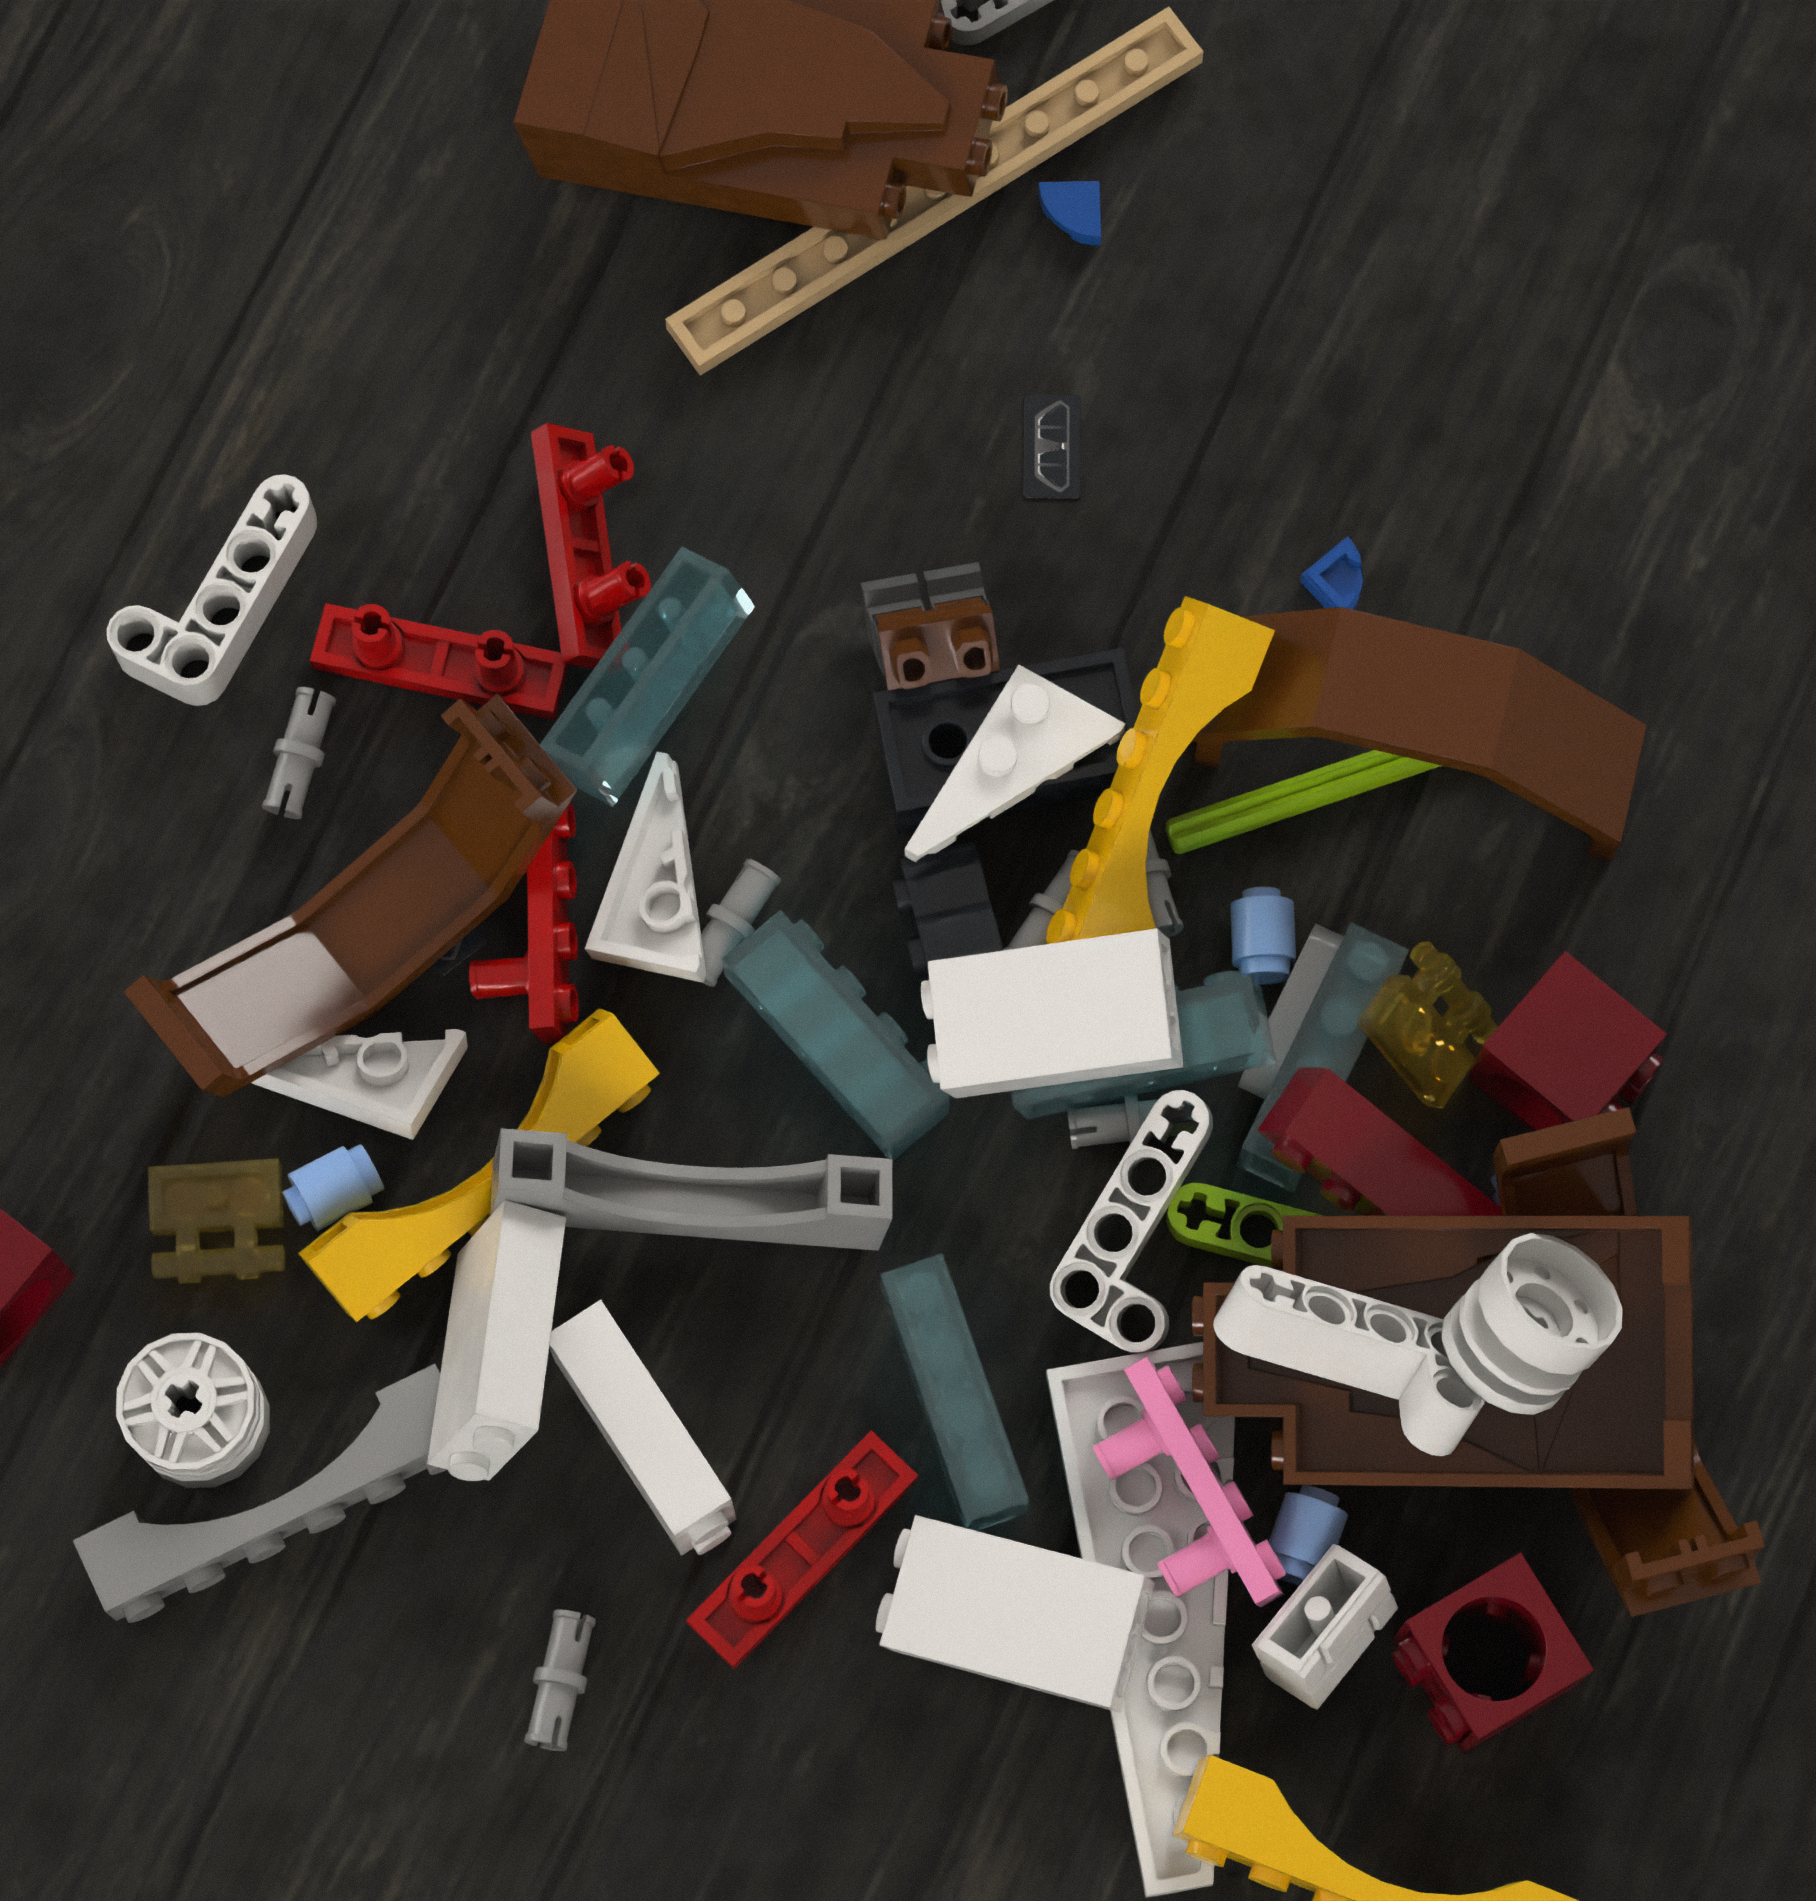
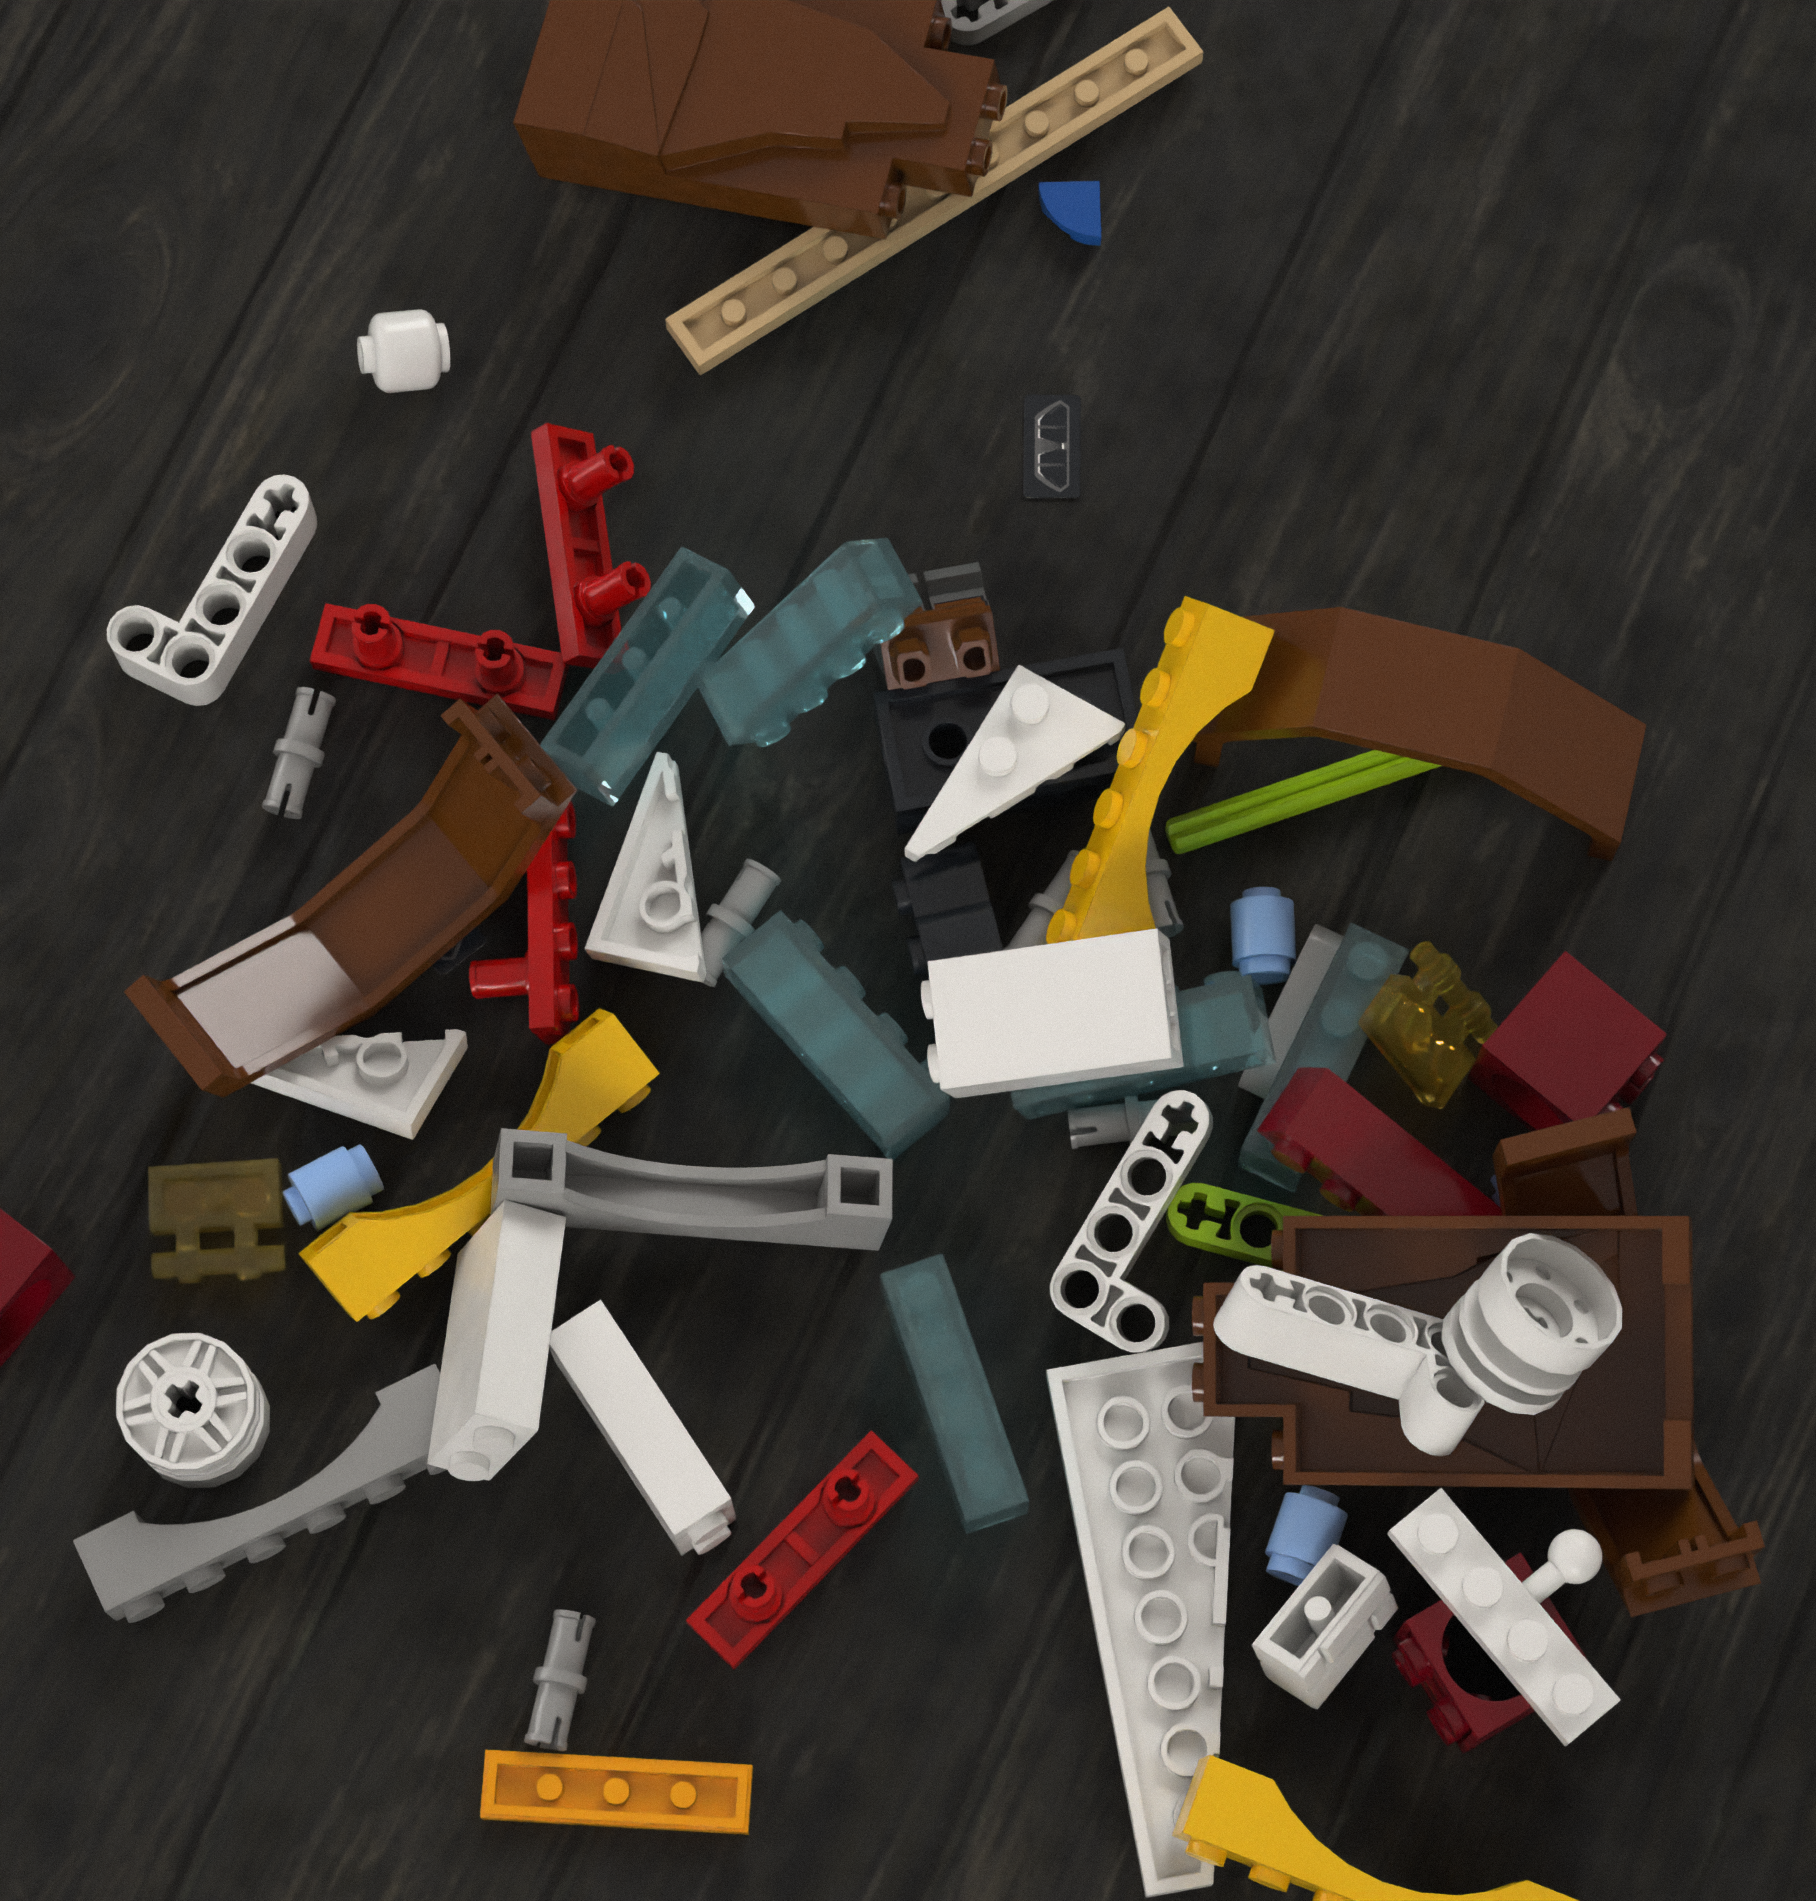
(404, 351): none -> white head
(616, 1792): none -> light orange tile
(809, 642): none -> clear light blue brick
(1015, 1612): white brick -> none
(1227, 1539): bright pink plate -> none
(1336, 577): blue tile -> none
(1508, 1613): none -> white plate

